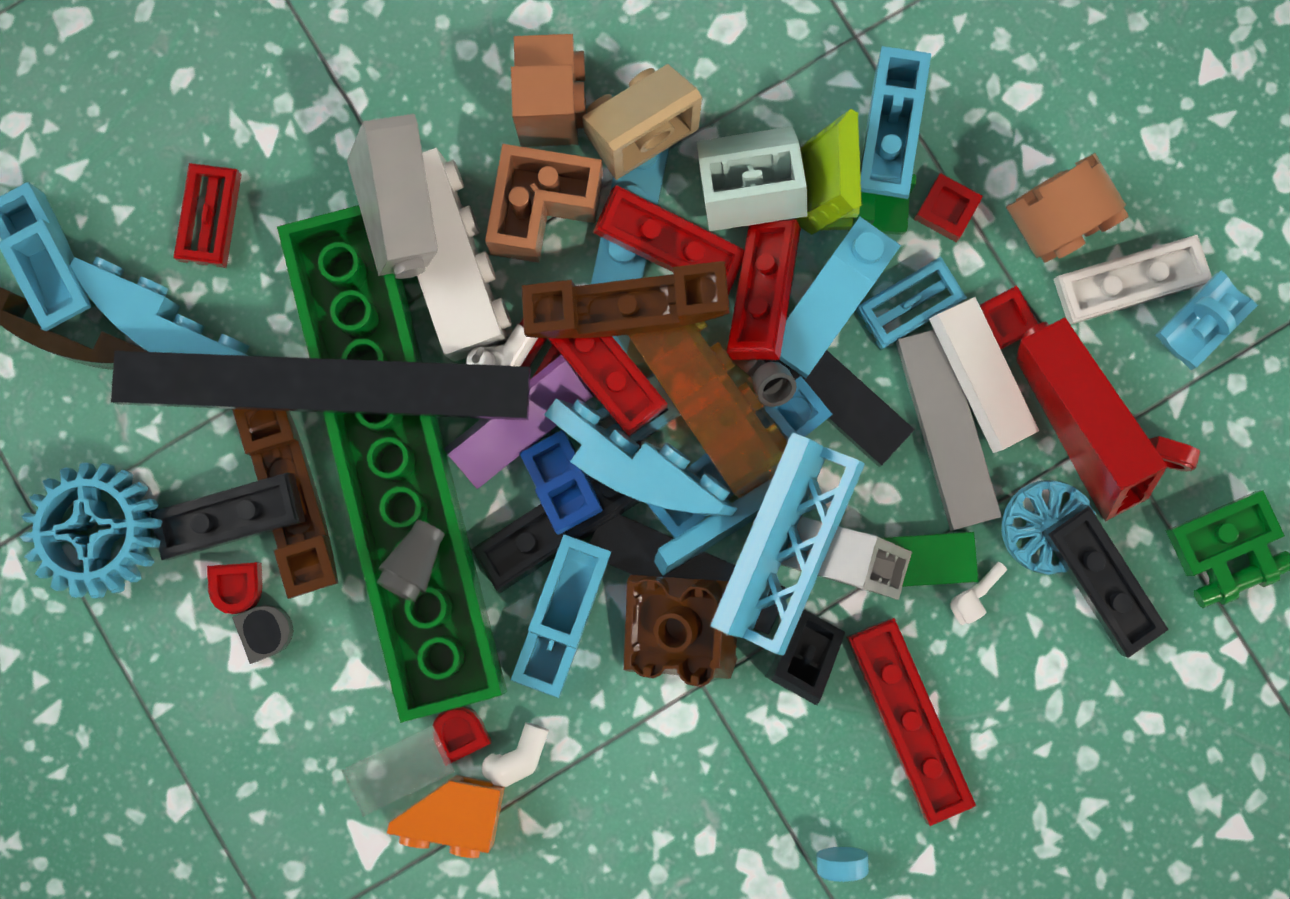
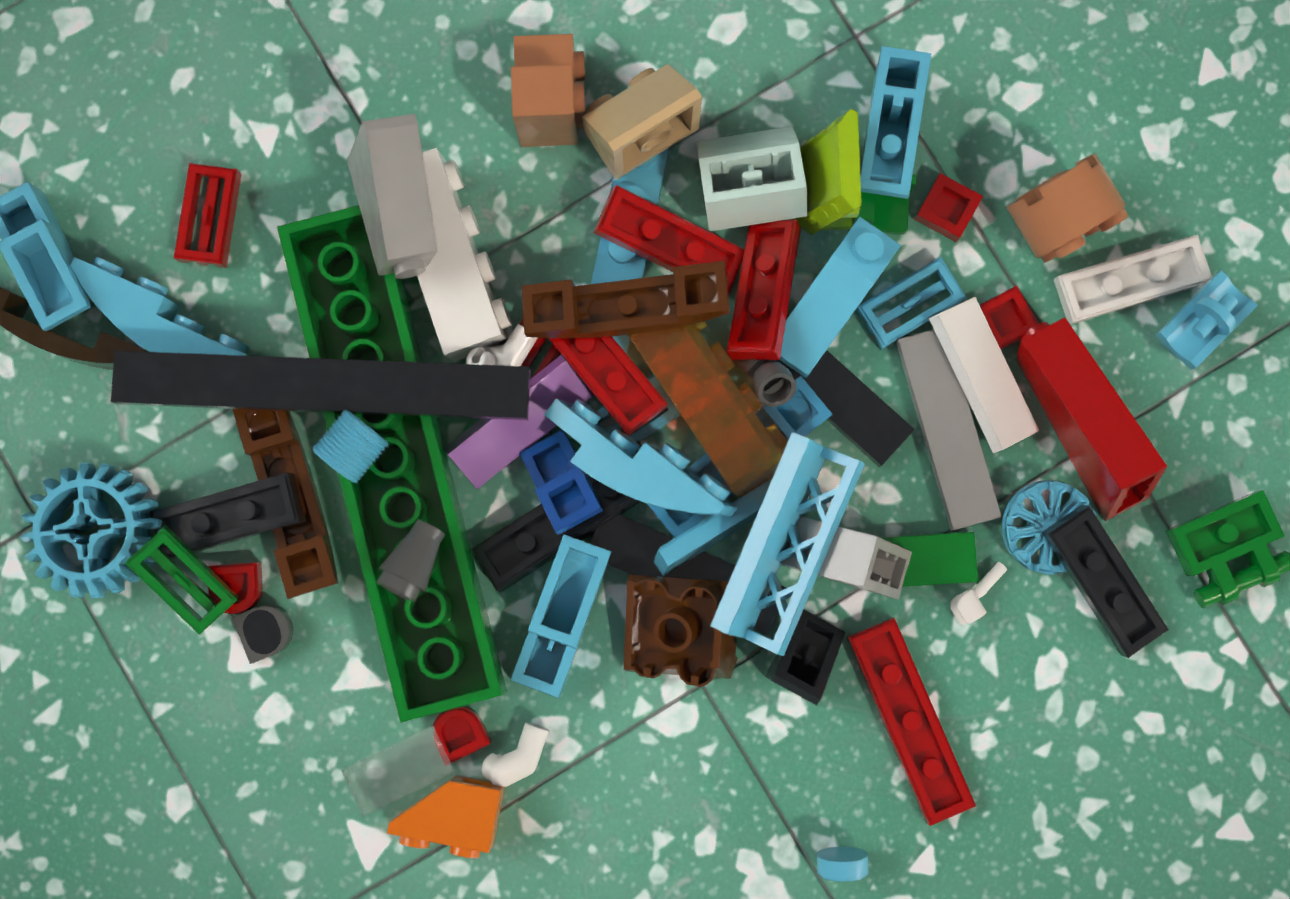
(167, 594): none -> green tile
(350, 446): none -> medium azure piece
(537, 186): nougat brick -> none
(1176, 454): red tile -> none

